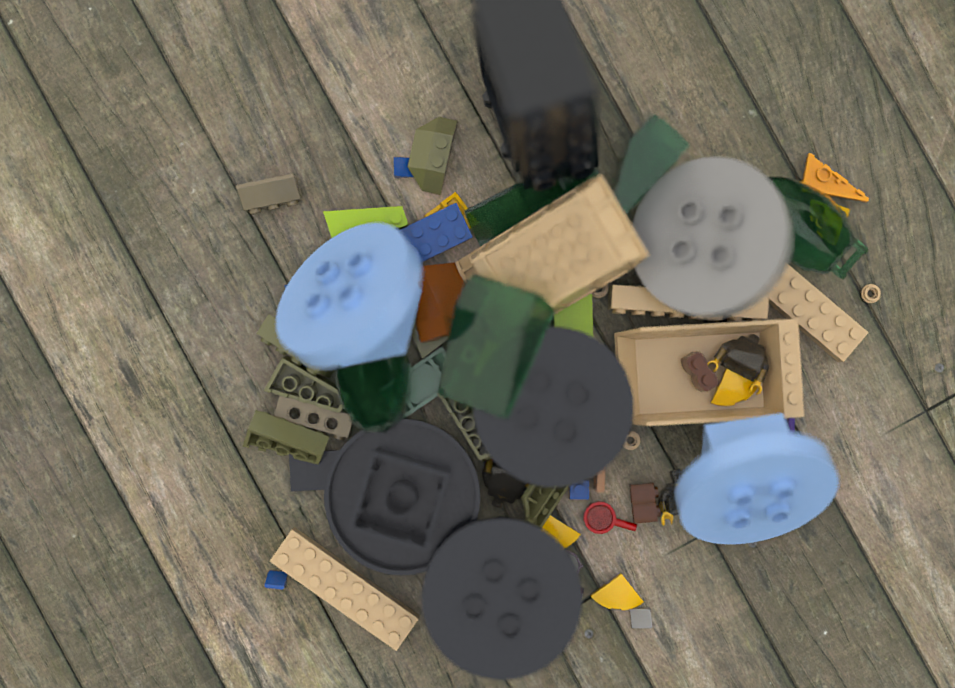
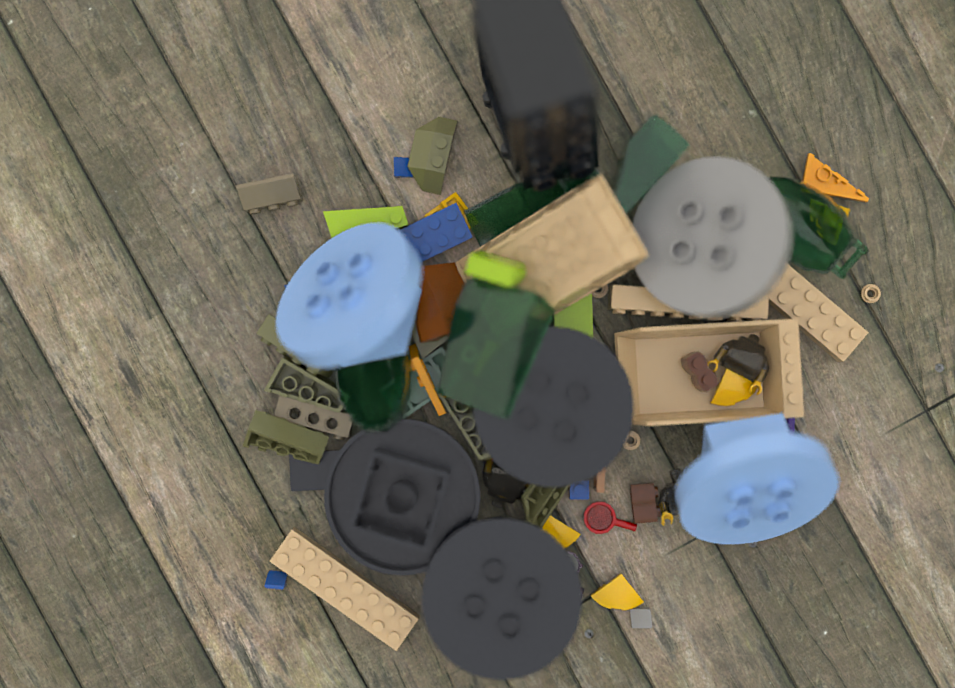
(424, 378): none -> light orange wing
(495, 268): none -> lime brick

